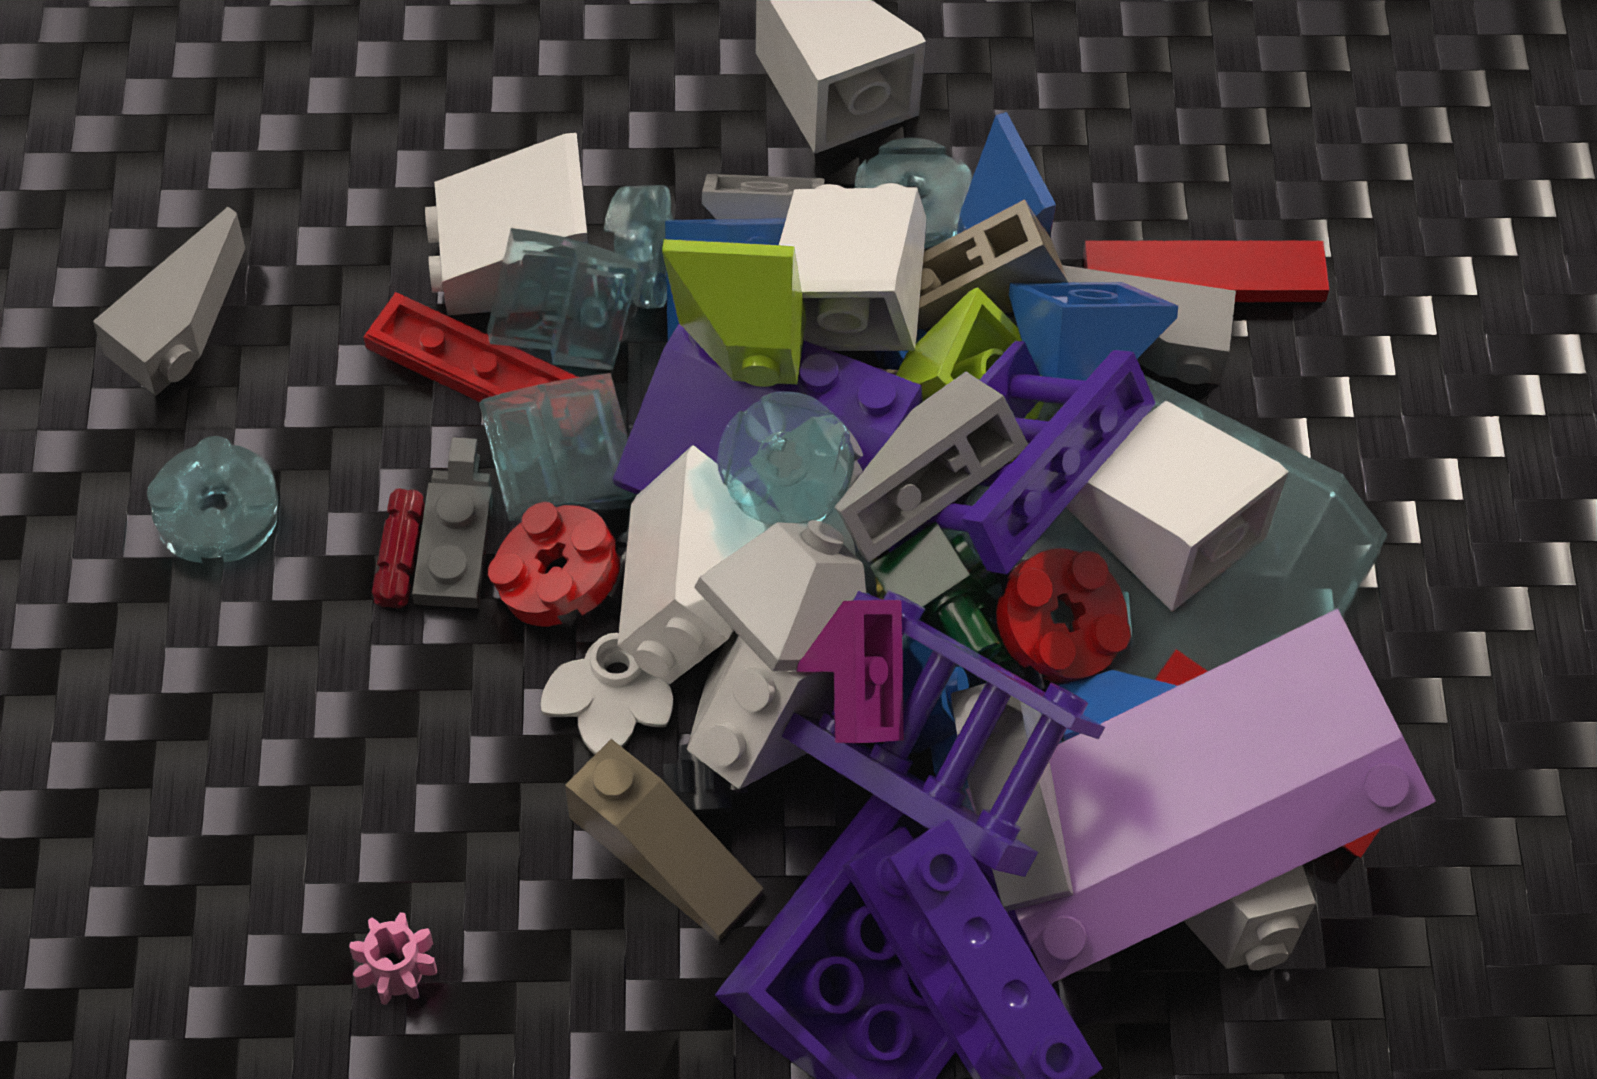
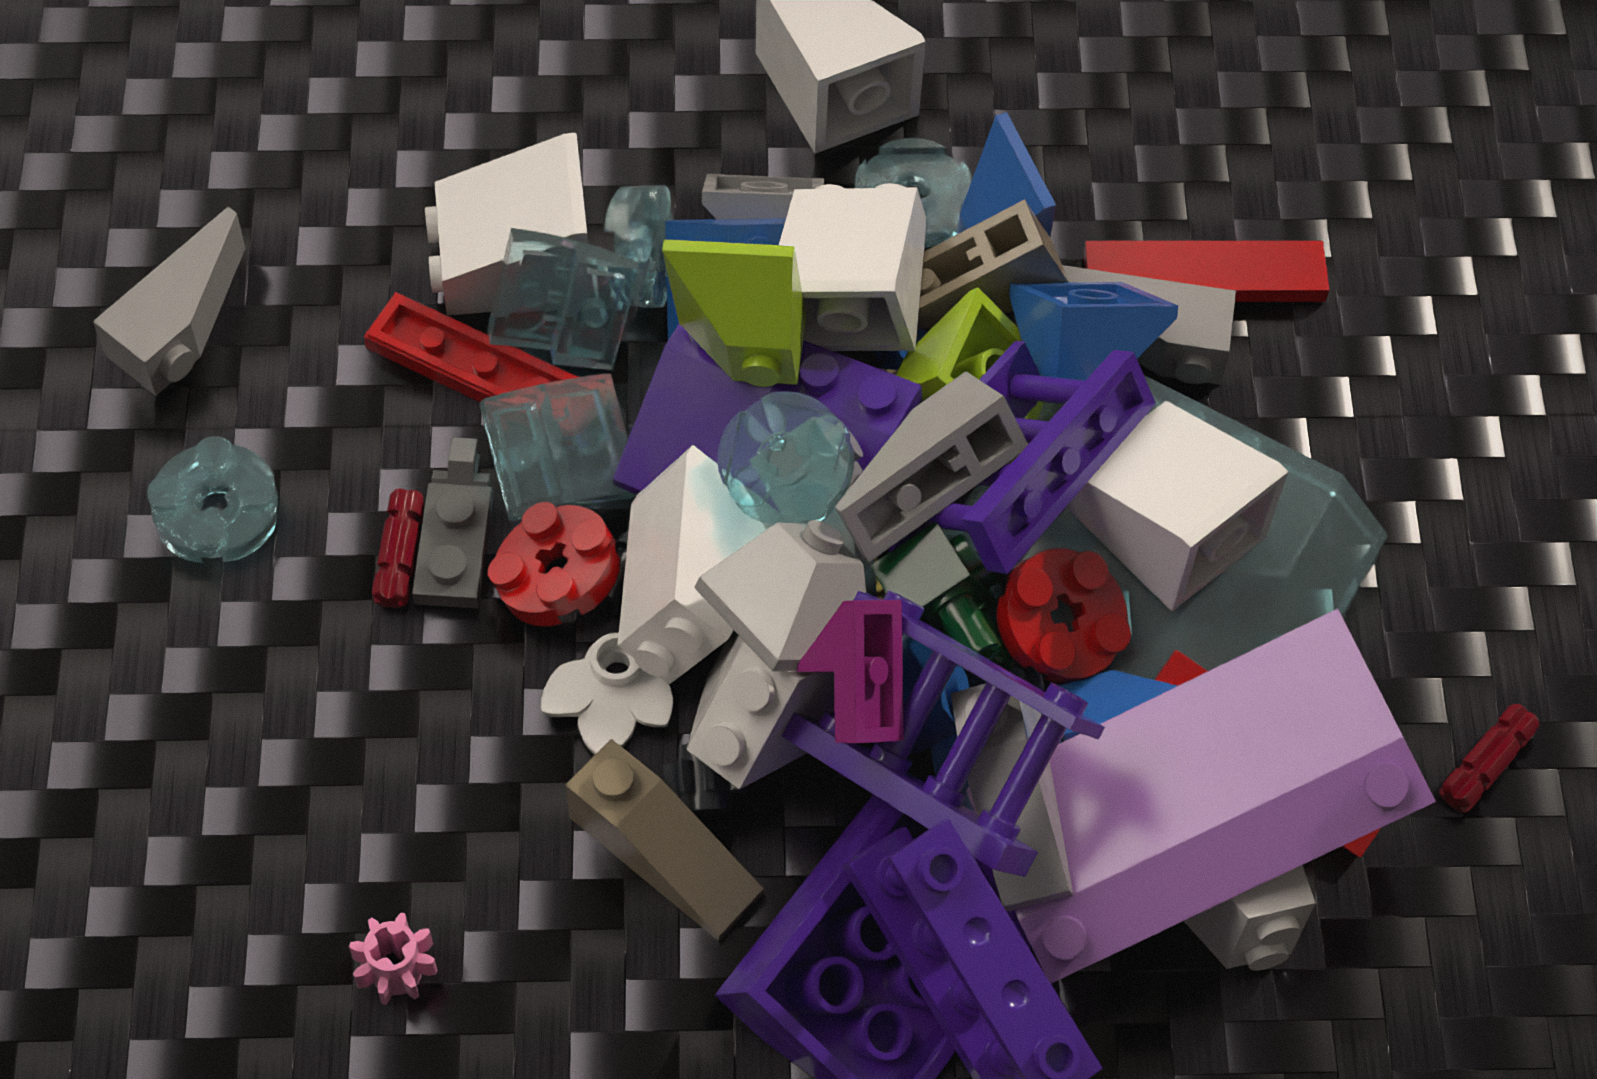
(1489, 758): none -> dark red axle

